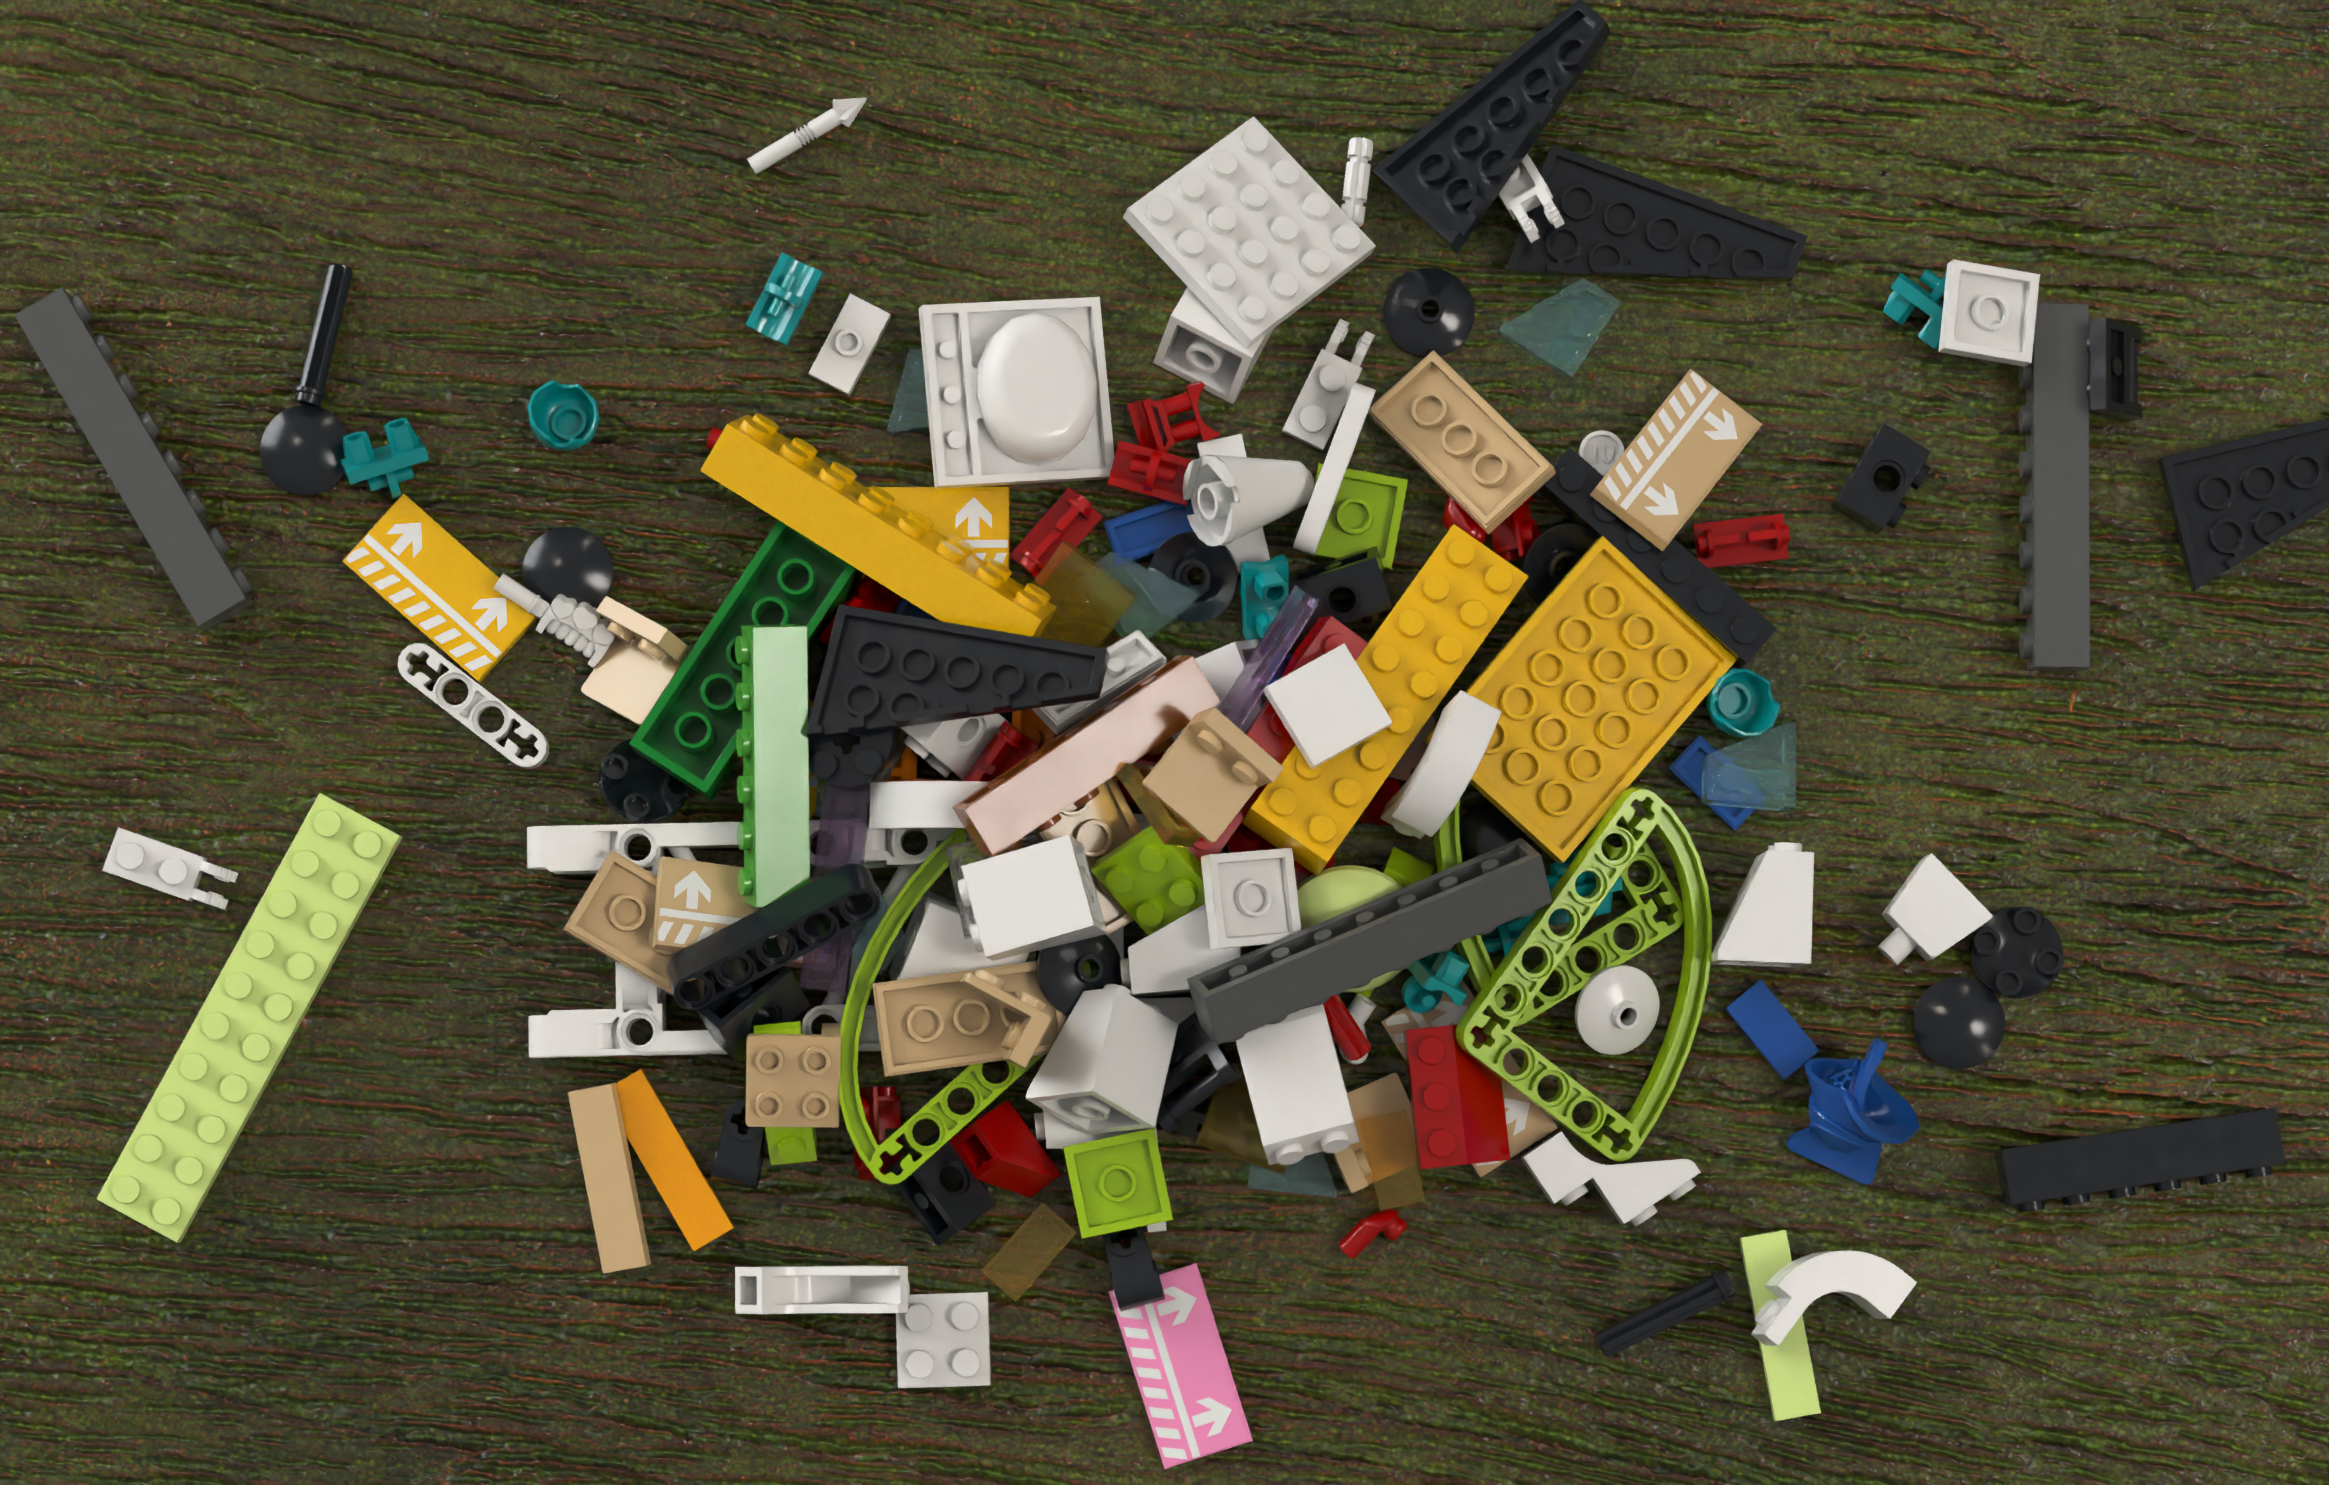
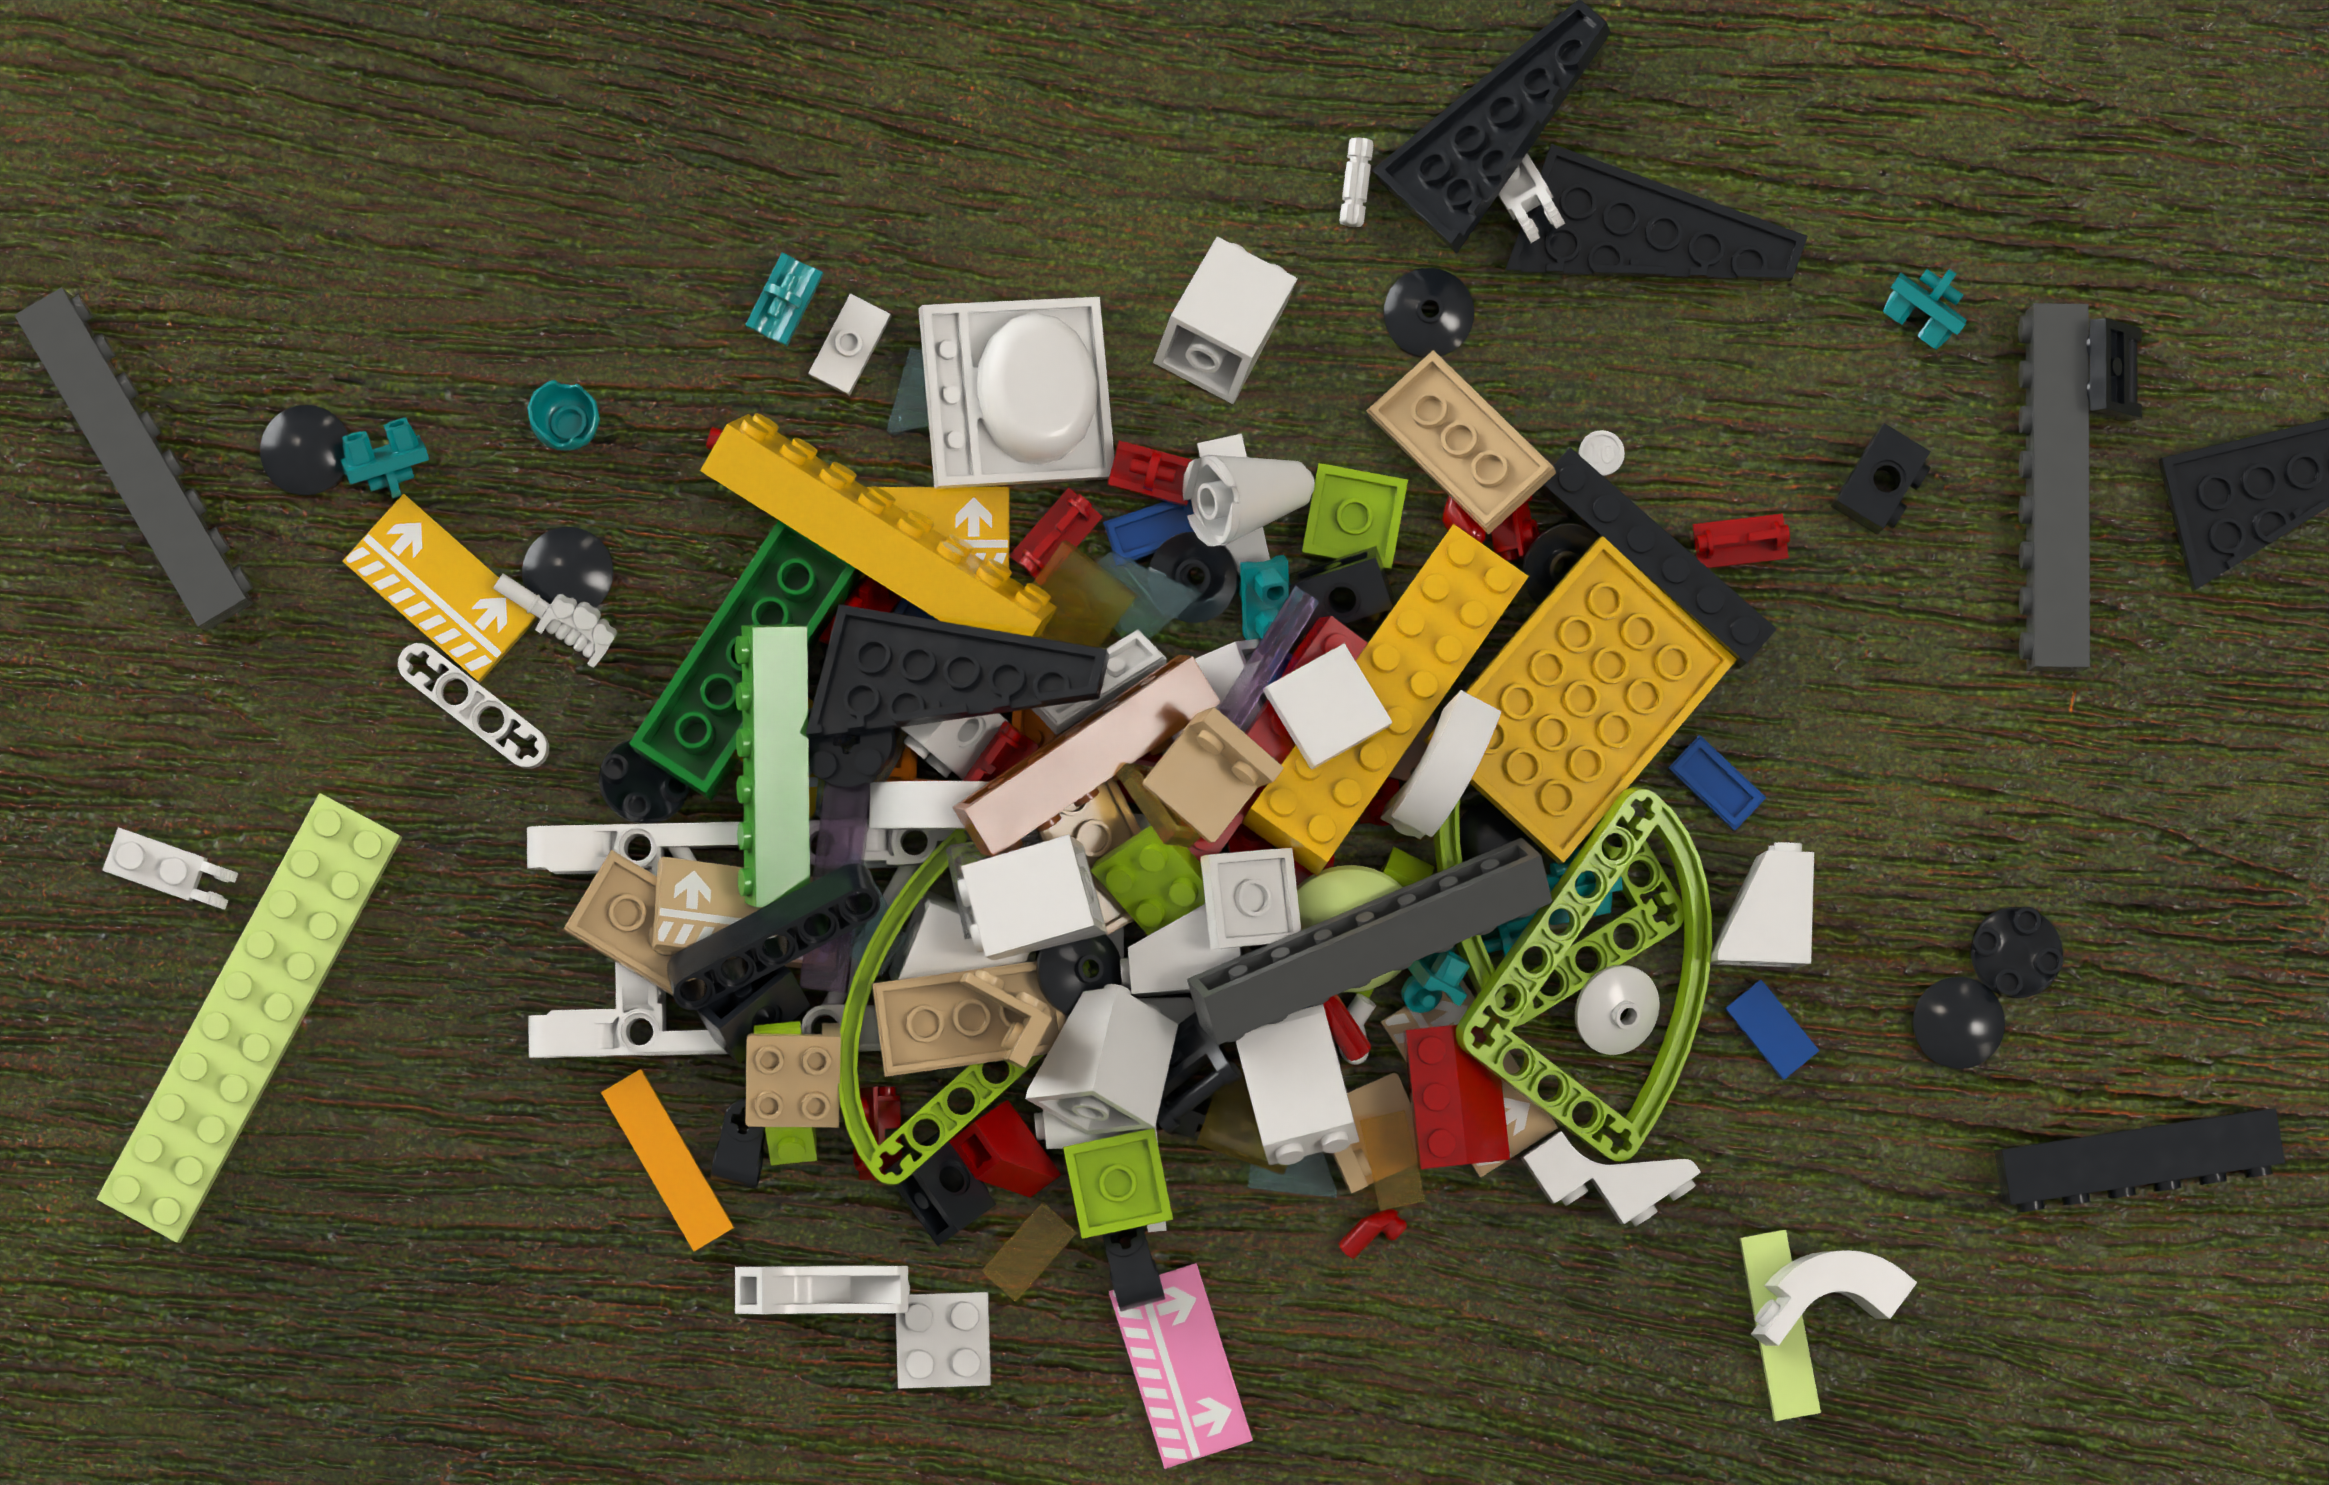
(323, 336): black axle -> none
(609, 1178): tan tile -> none
(635, 664): tan bracket -> none
(843, 112): white piece -> none
(1152, 424): red piece -> none
(1249, 232): white plate -> none
(1326, 390): white hinge -> none
(1334, 468): white beam -> none
(1563, 326): clear light blue wing -> none
(1666, 1313): black axle -> none
(1676, 459): tan tile -> none
(1742, 703): teal hair -> none
(1754, 772): clear light blue wing -> none
(1852, 1115): blue helmet -> none
(1930, 913): white torso -> none
(1989, 313): white plate -> none

